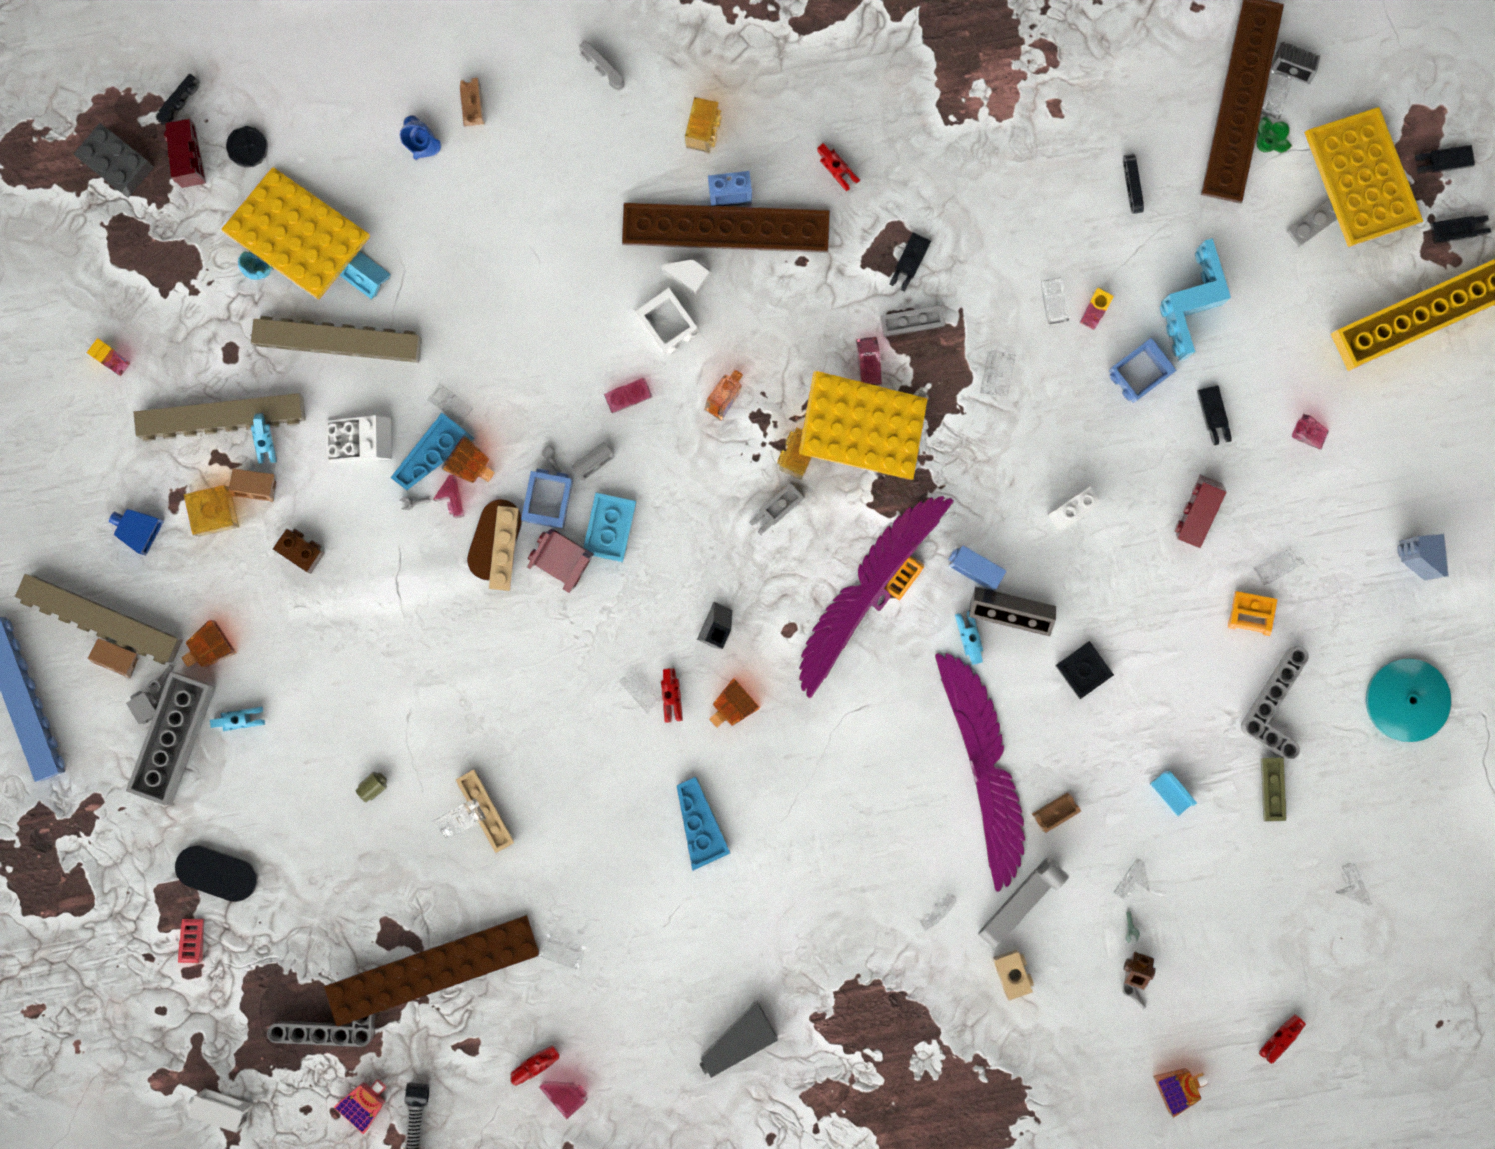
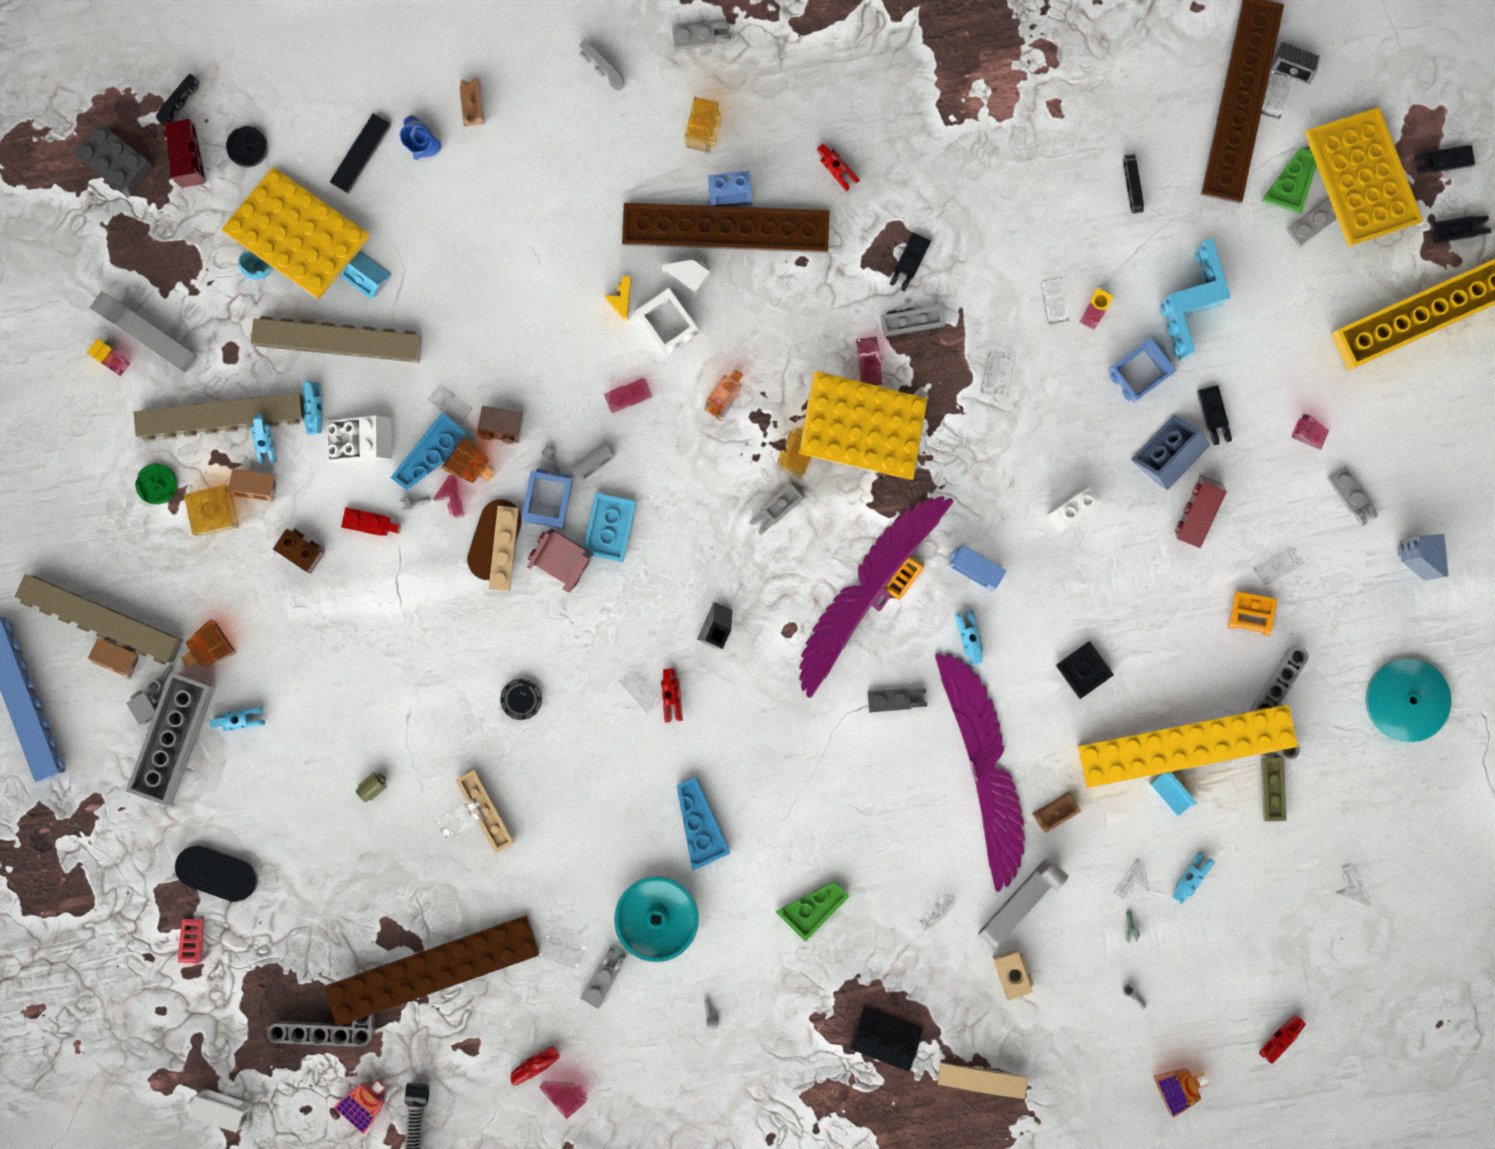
(136, 529): blue torso -> none
(143, 331): none -> light grey beam
(156, 484): none -> green tile
(312, 407): none -> medium azure hinge
(360, 153): none -> black tile
(368, 522): none -> red hinge
(500, 424): none -> reddish brown brick
(521, 699): none -> tile
(602, 980): none -> light grey hinge
(622, 302): none -> yellow slope
(652, 939): none -> teal dish
(699, 35): none -> light grey hinge
(712, 1023): none -> light grey hand
(733, 705): clear orange torso -> none
(741, 1040): dark grey slope -> none
(813, 909): none -> bright green wing
(886, 1039): none -> black slope
(893, 700): none -> dark grey hinge
(983, 1080): none -> tan slope
(1012, 611): dark brown brick -> none
(1139, 970): reddish brown brick -> none
(1171, 452): none -> sand blue slope
(1186, 886): none -> medium azure hinge
(1187, 745): none -> yellow brick
(1274, 134): green plate -> none
(1293, 183): none -> bright green wing
(1352, 495): none -> light grey hinge

